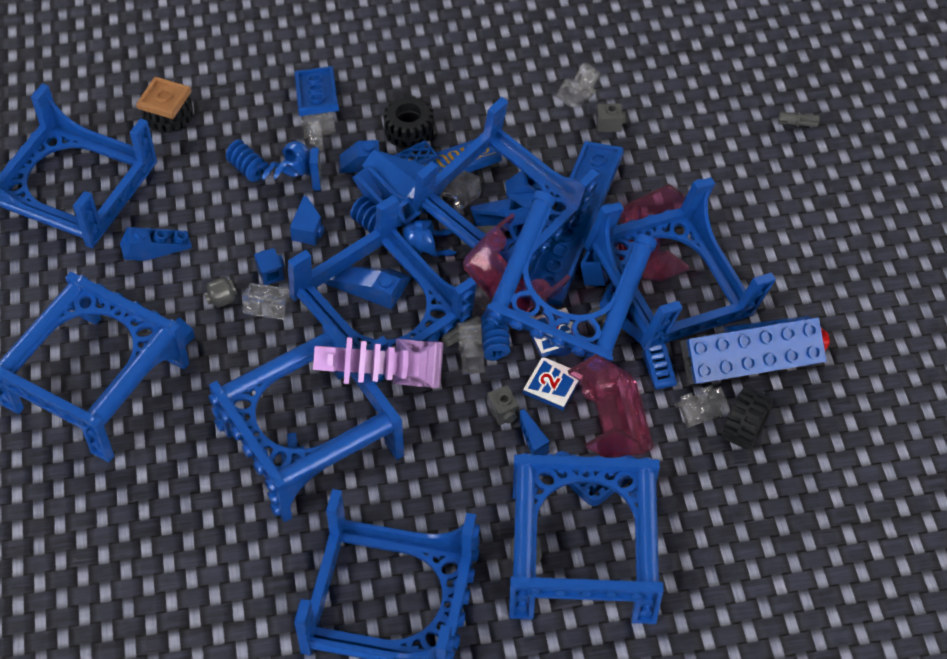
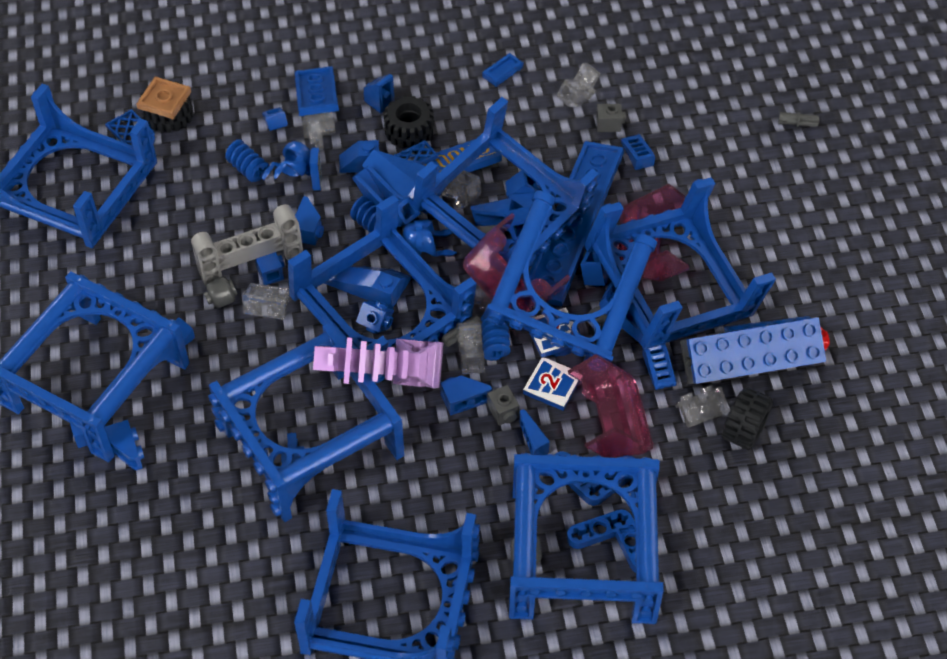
(122, 118): none -> blue window
(122, 441): none -> blue arch
(149, 243): blue slope -> none
(247, 246): none -> light grey beam
(275, 118): none -> blue slope
(375, 316): none -> blue brick
(379, 92): none -> blue slope
(463, 393): none -> blue slope
(502, 69): none -> blue tile
(619, 531): none -> blue beam
(638, 161): none -> blue slope

